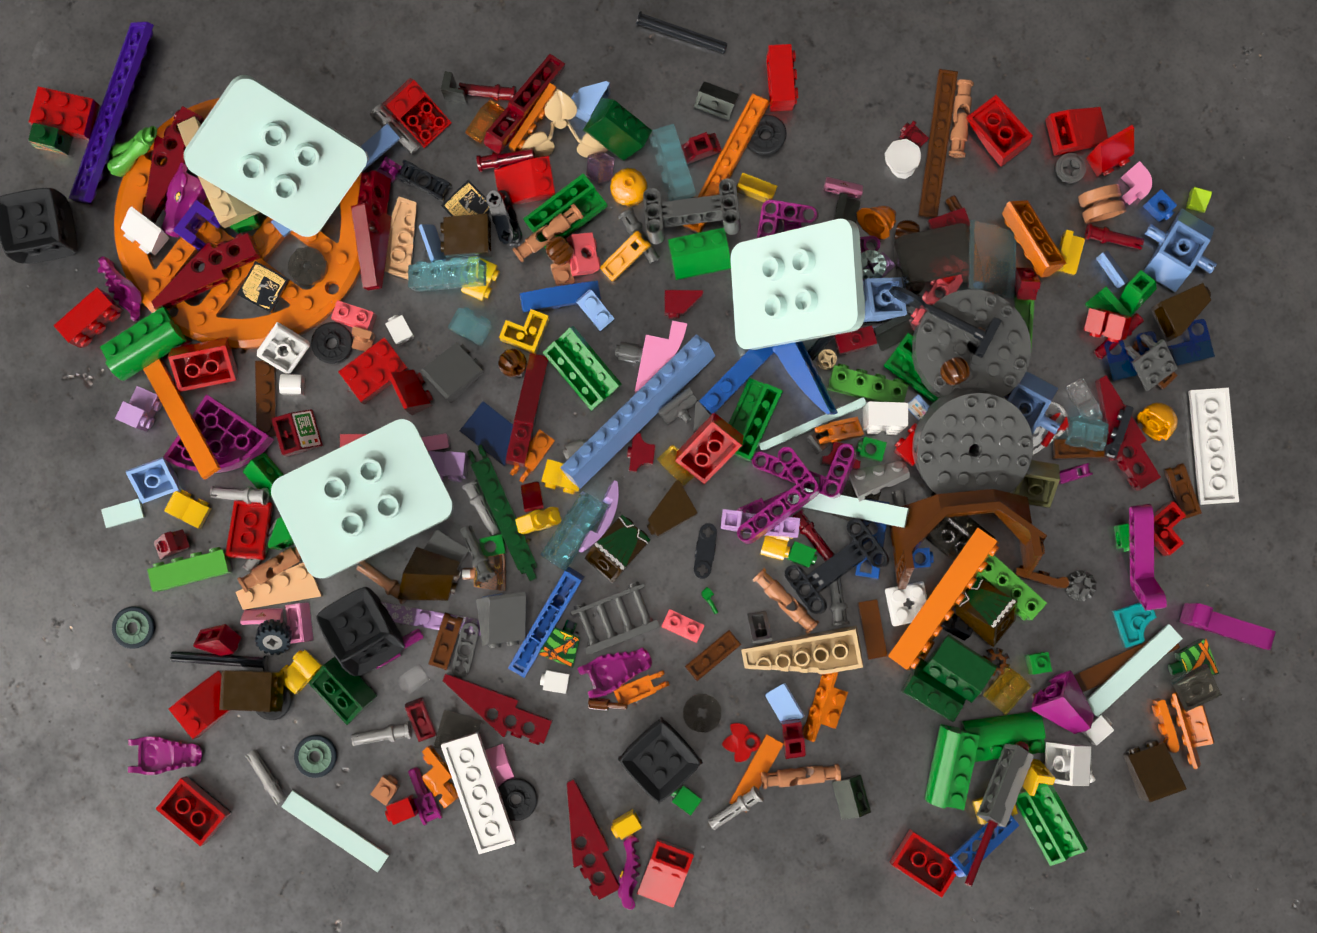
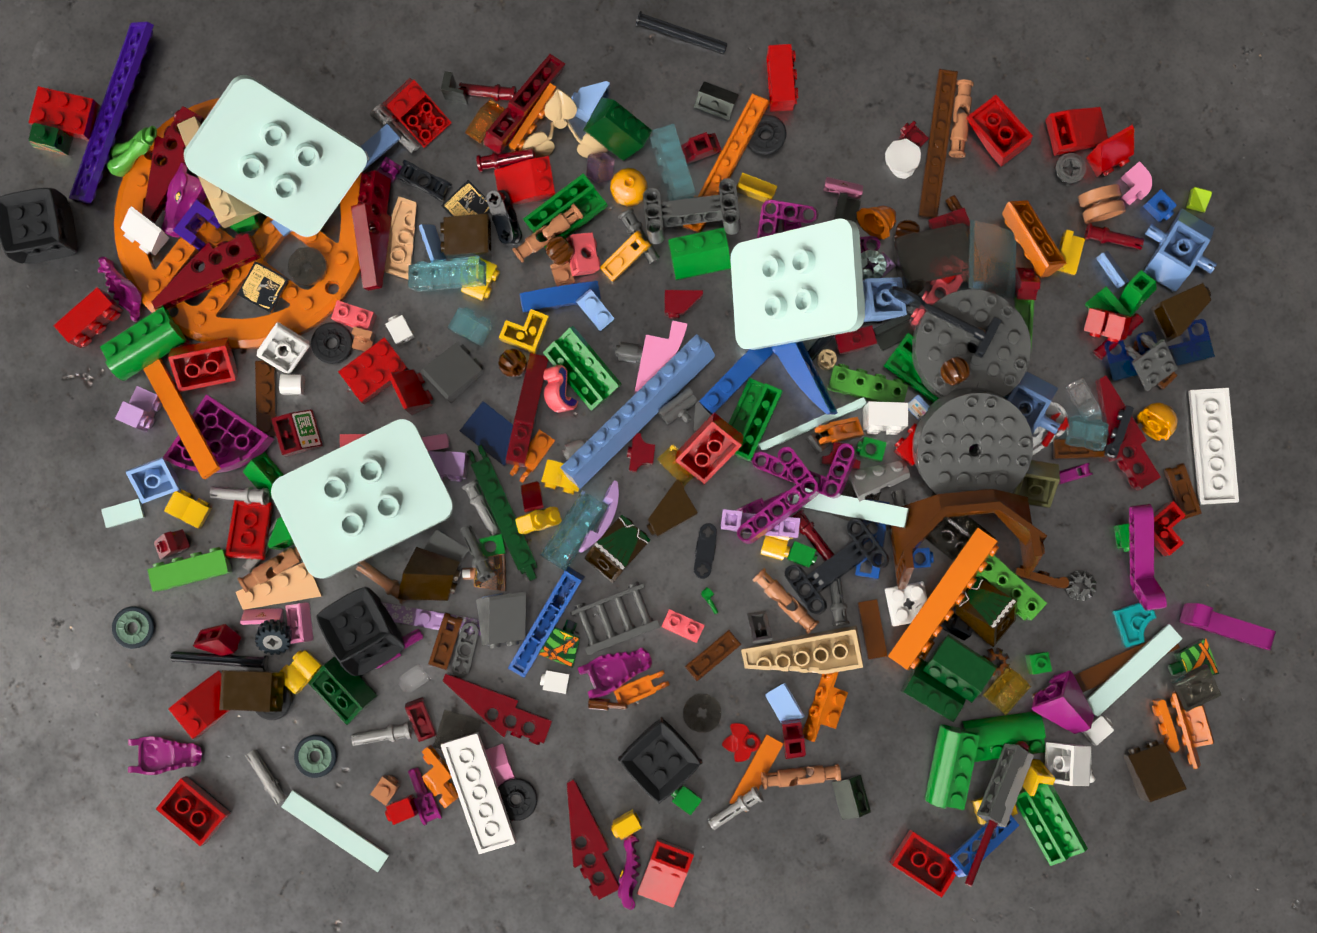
(555, 390): none -> coral animal

